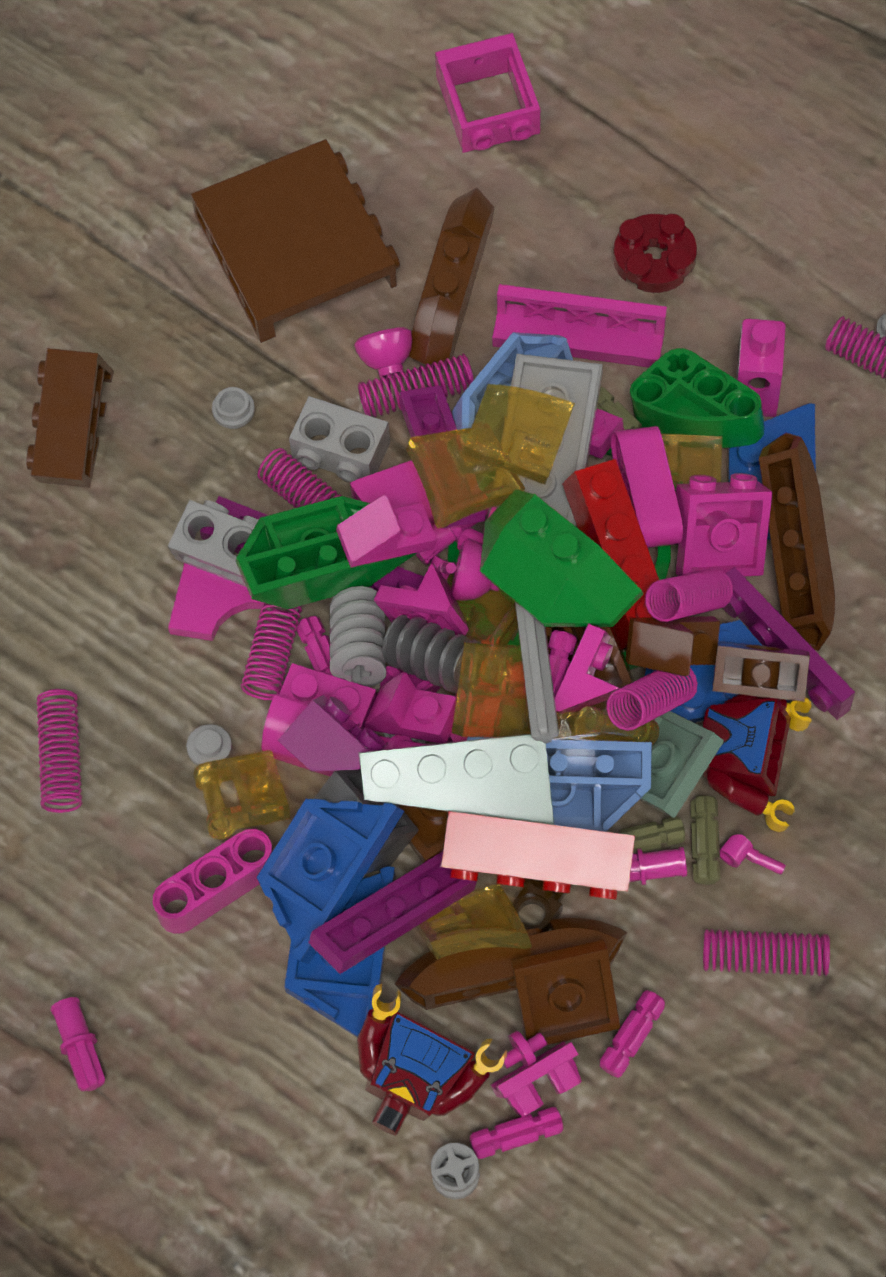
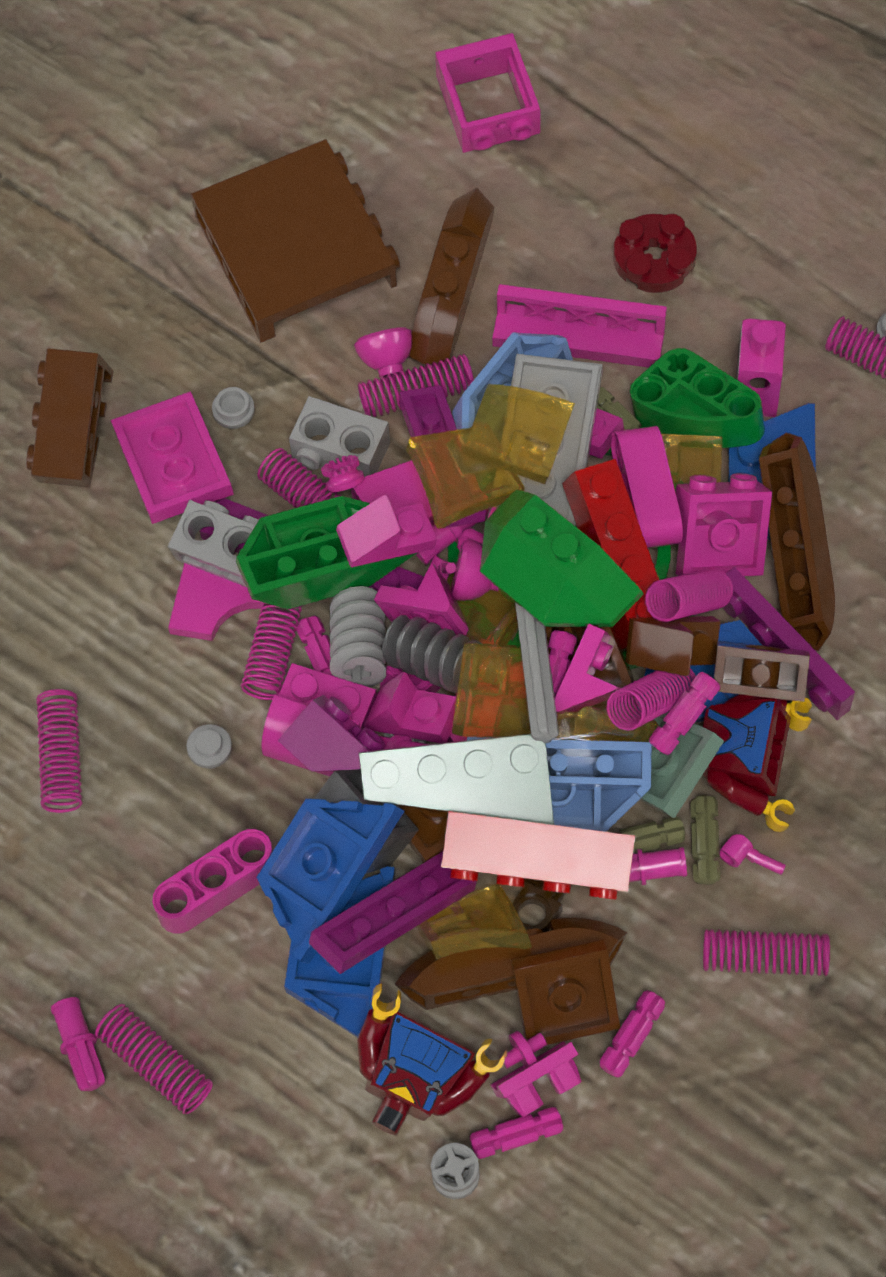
(108, 1032): none -> dark pink piece
(171, 457): none -> dark pink plate
(256, 788): clear yellow plate -> none
(343, 473): none -> dark pink bush
(684, 713): none -> dark pink axle

